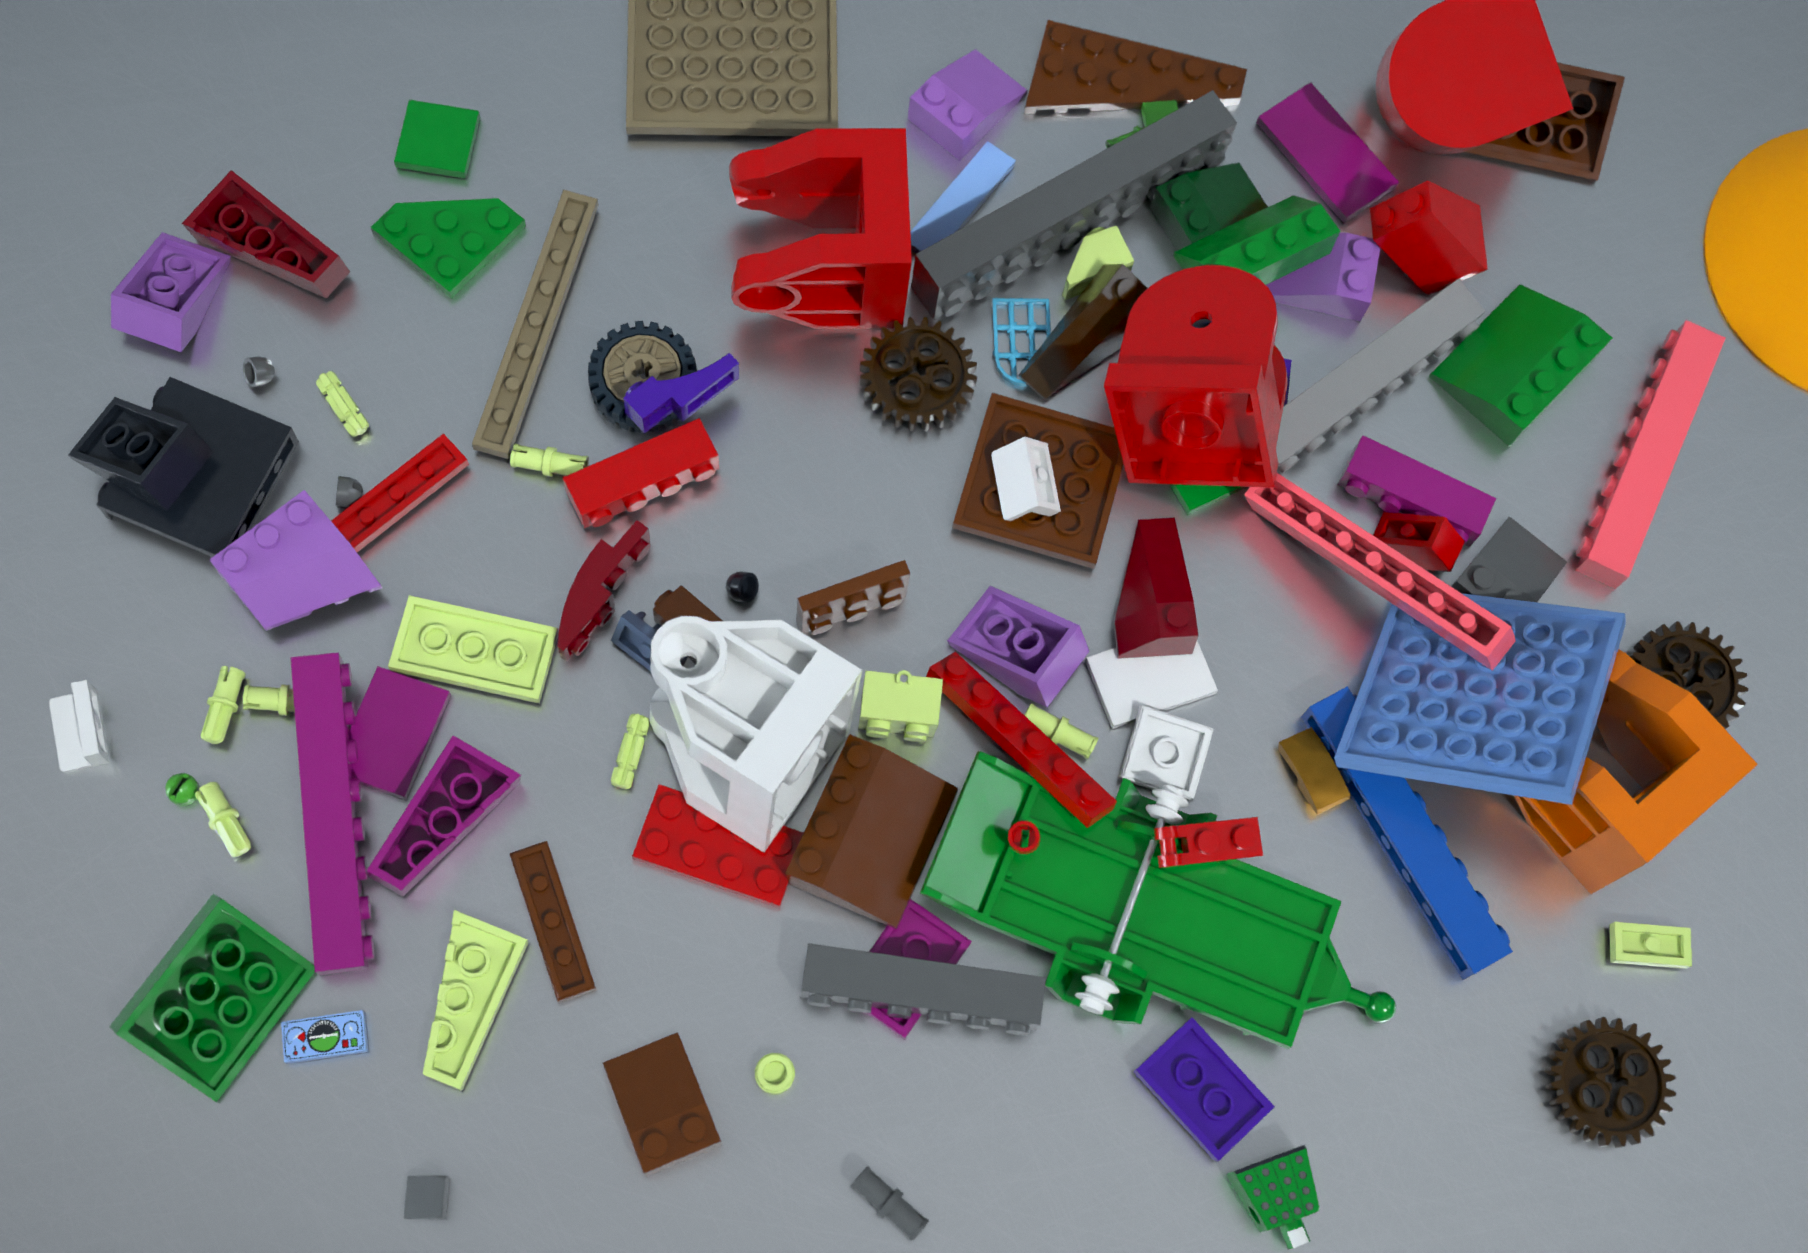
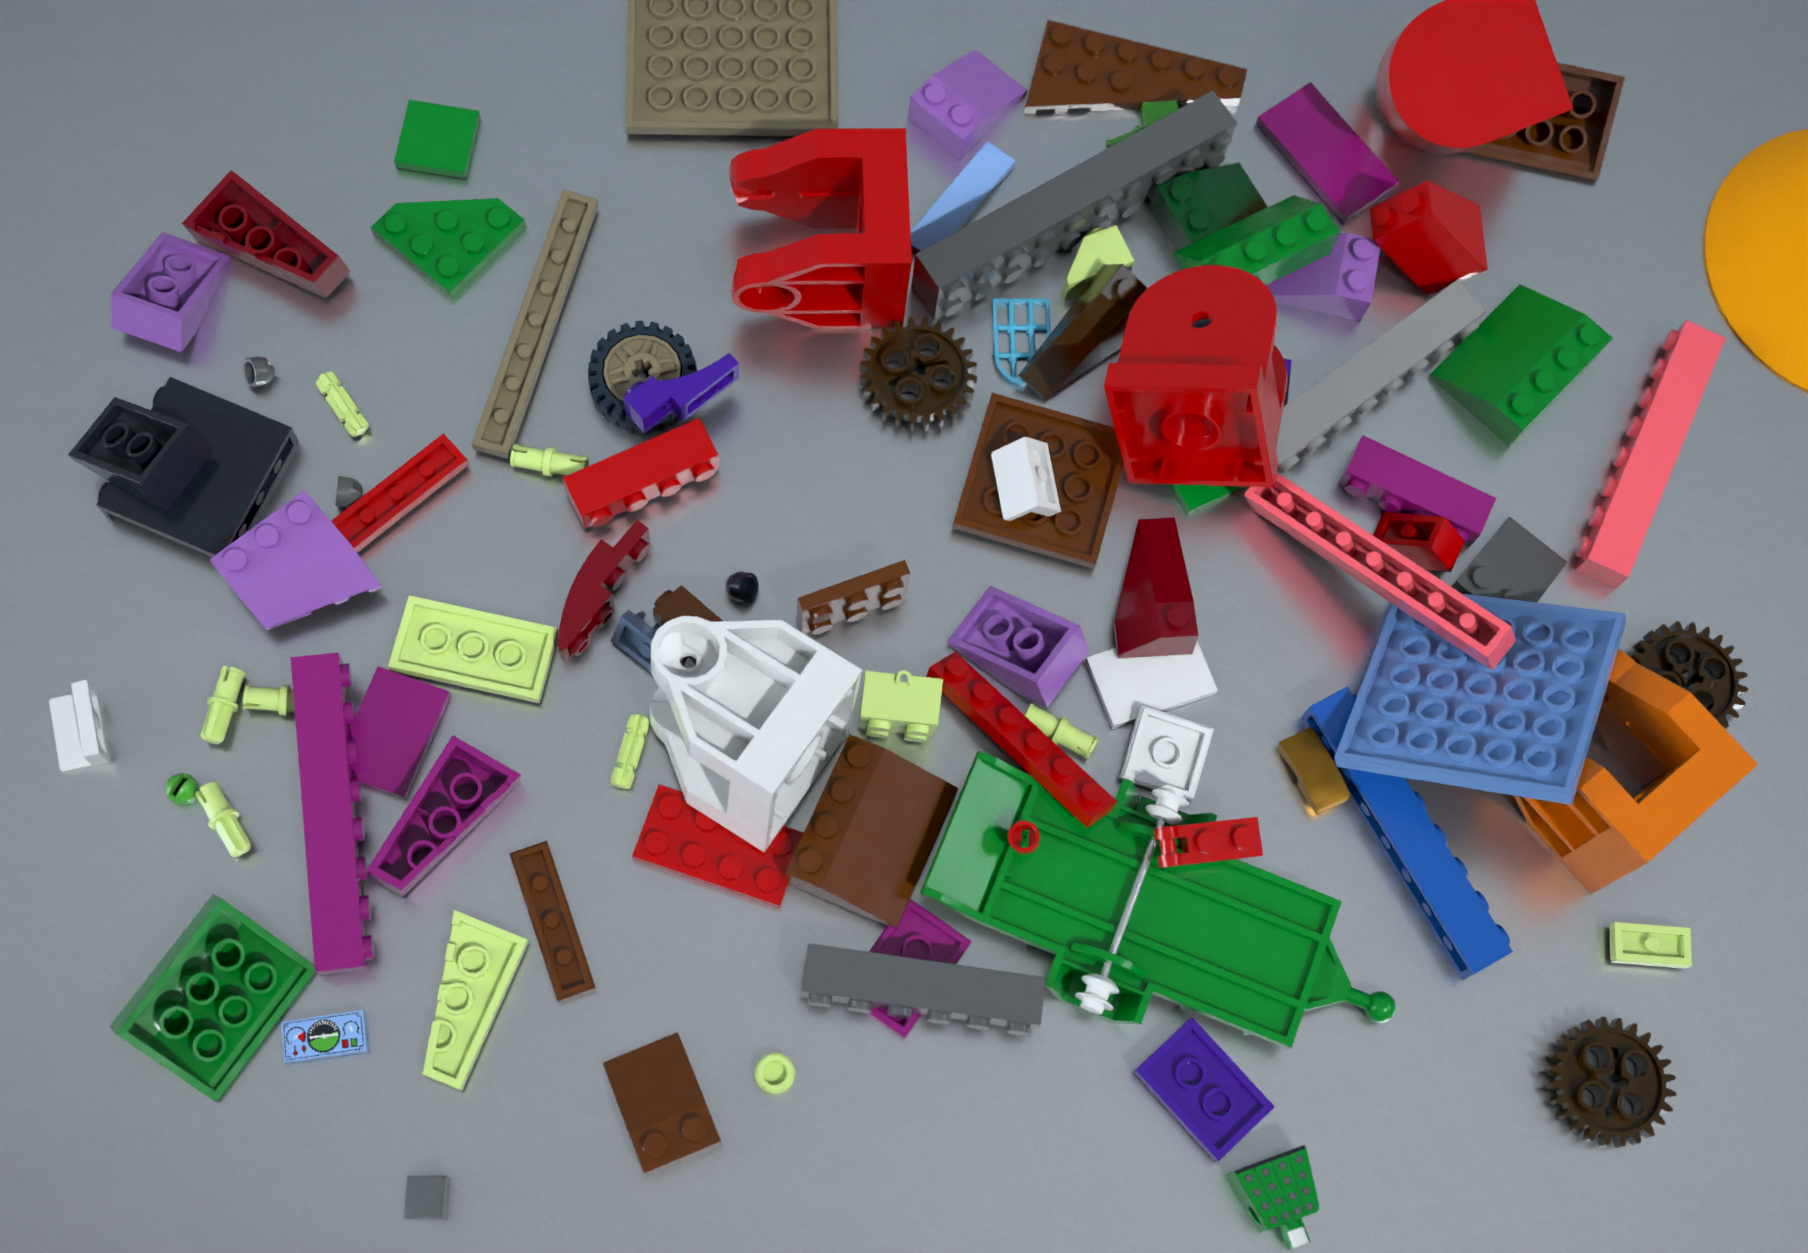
(889, 1203): dark grey pin -> none

